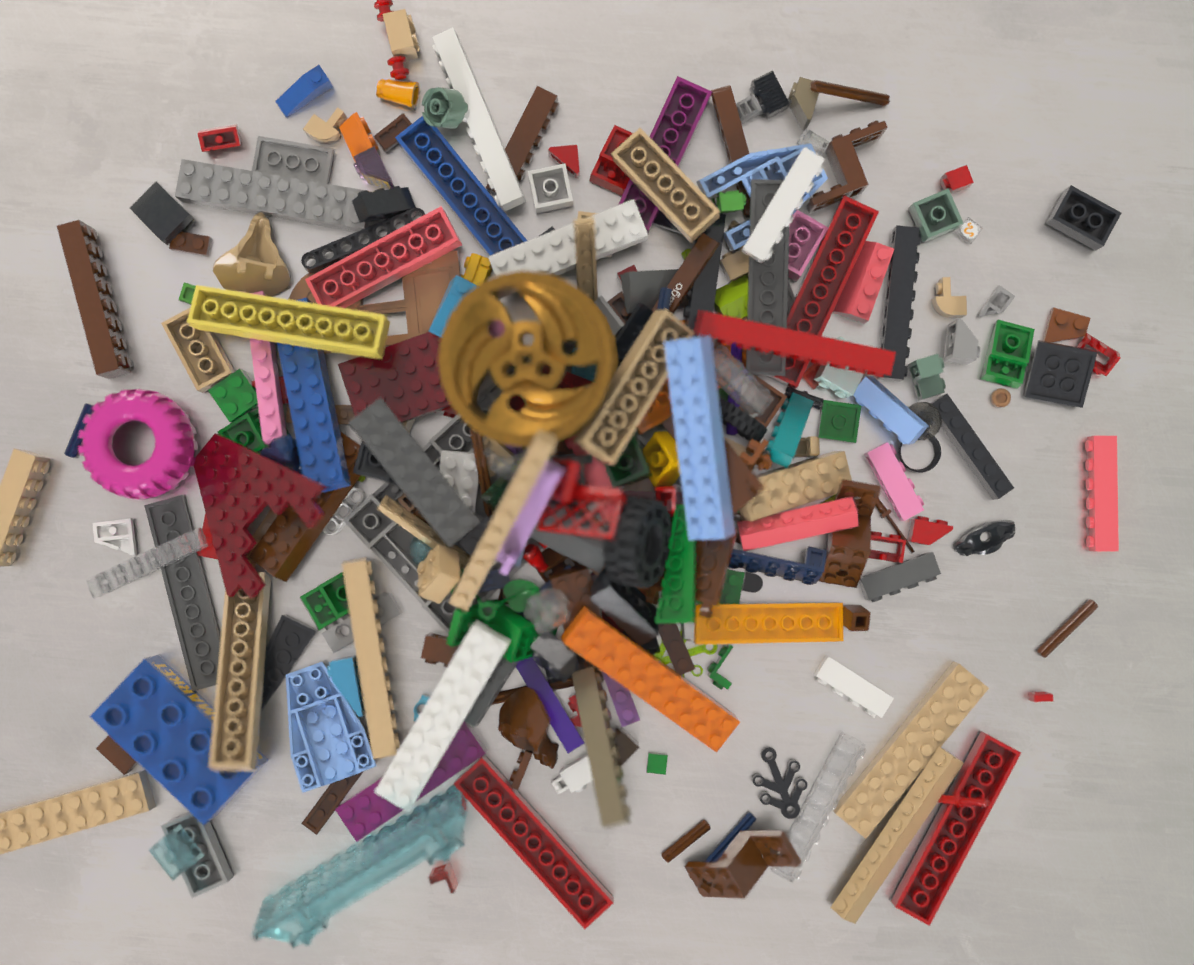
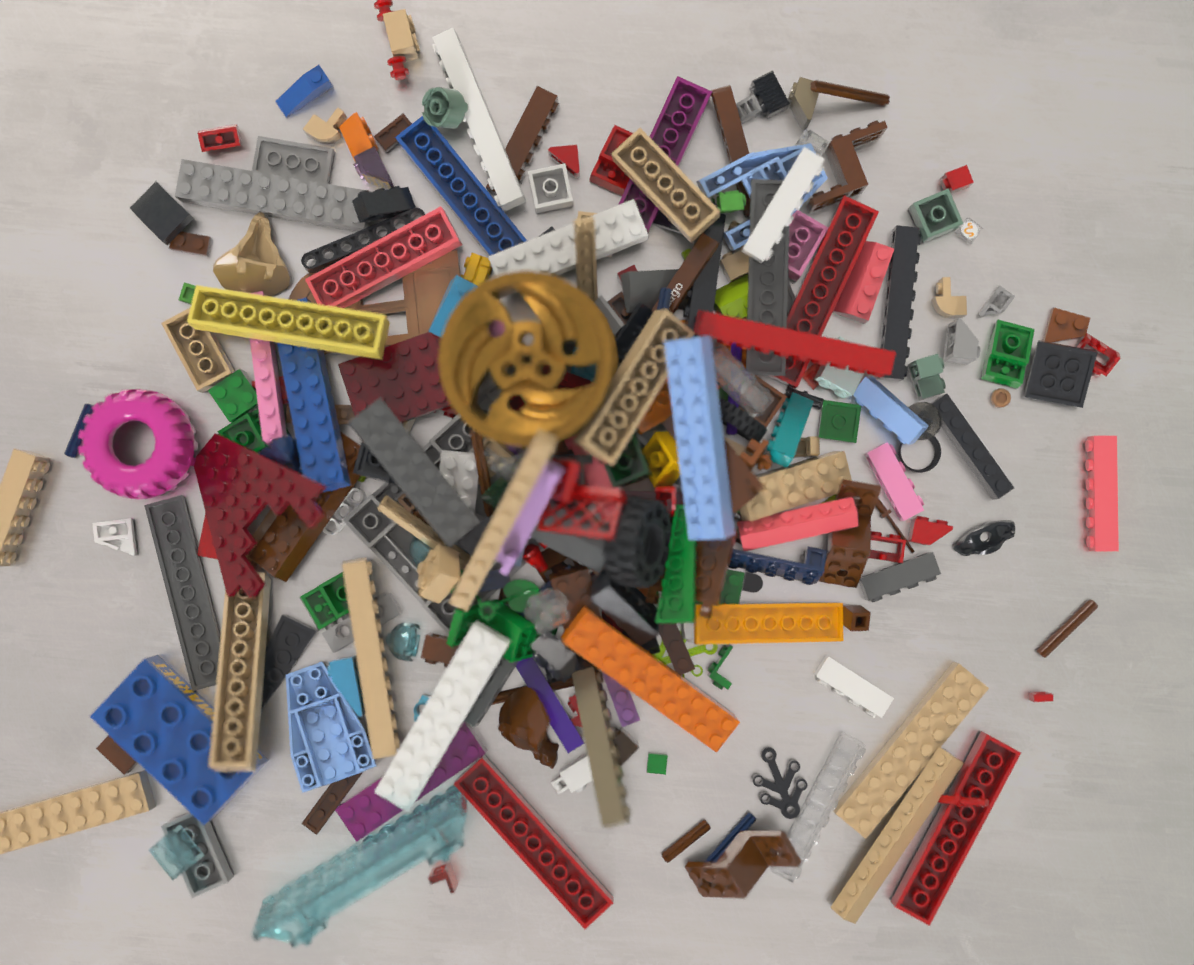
(94, 299): reddish brown brick -> none
(147, 562): clear beam -> none
(399, 92): light orange plant -> none
(404, 641): none -> clear light blue cylinder
(518, 775): reddish brown plate -> none
(1083, 218): black brick -> none

